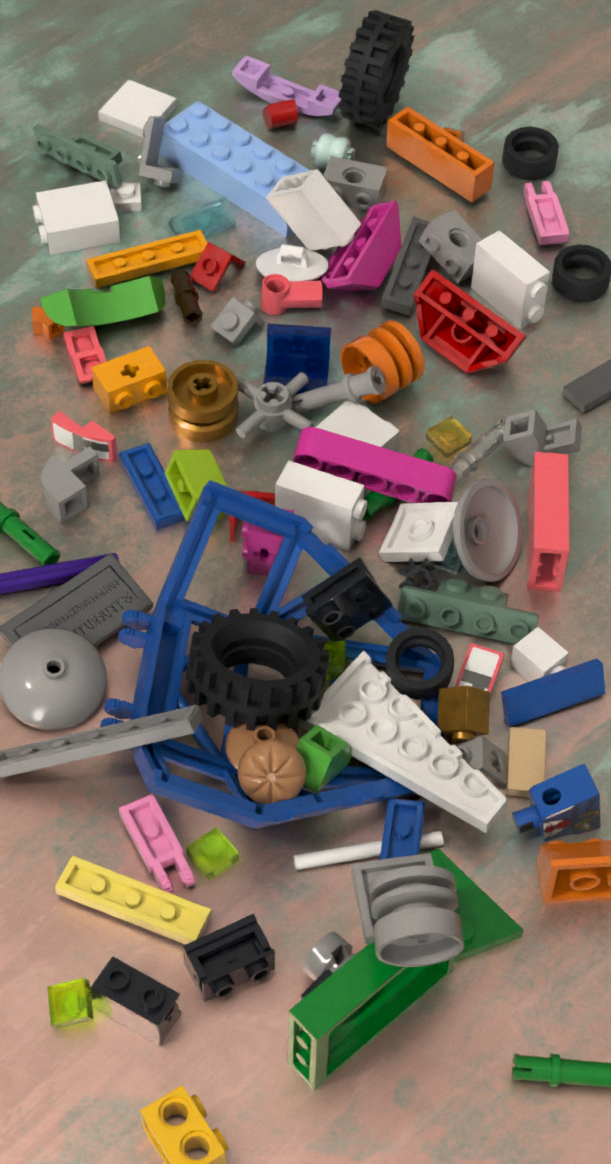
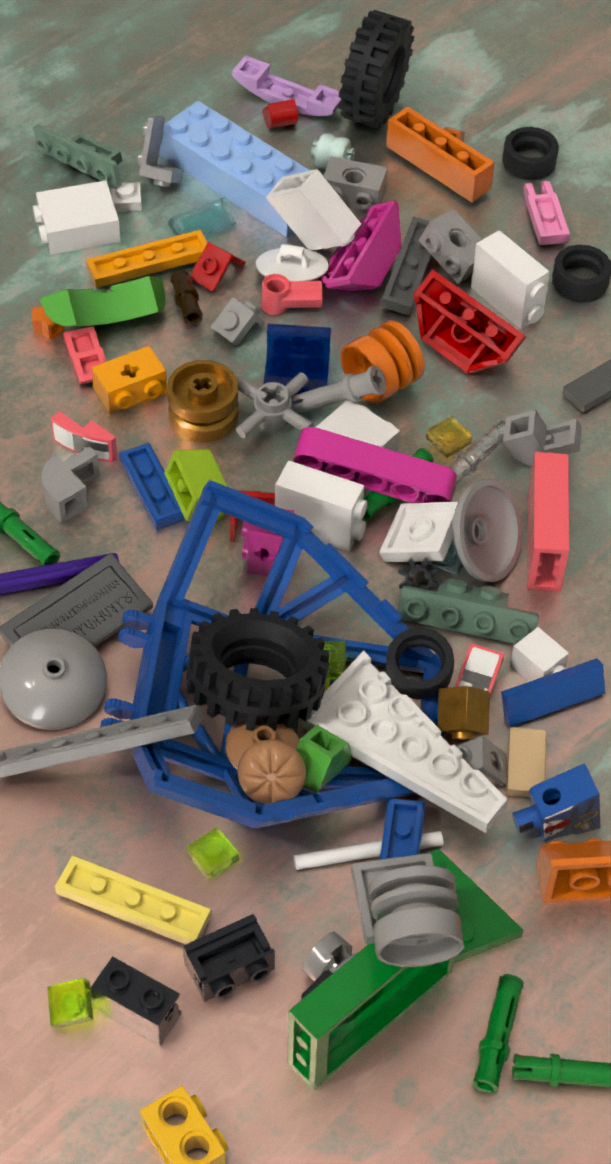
(133, 106): white tile -> none
(155, 841): bright pink hinge -> none
(346, 601): black bracket -> none
(494, 1047): none -> green pin

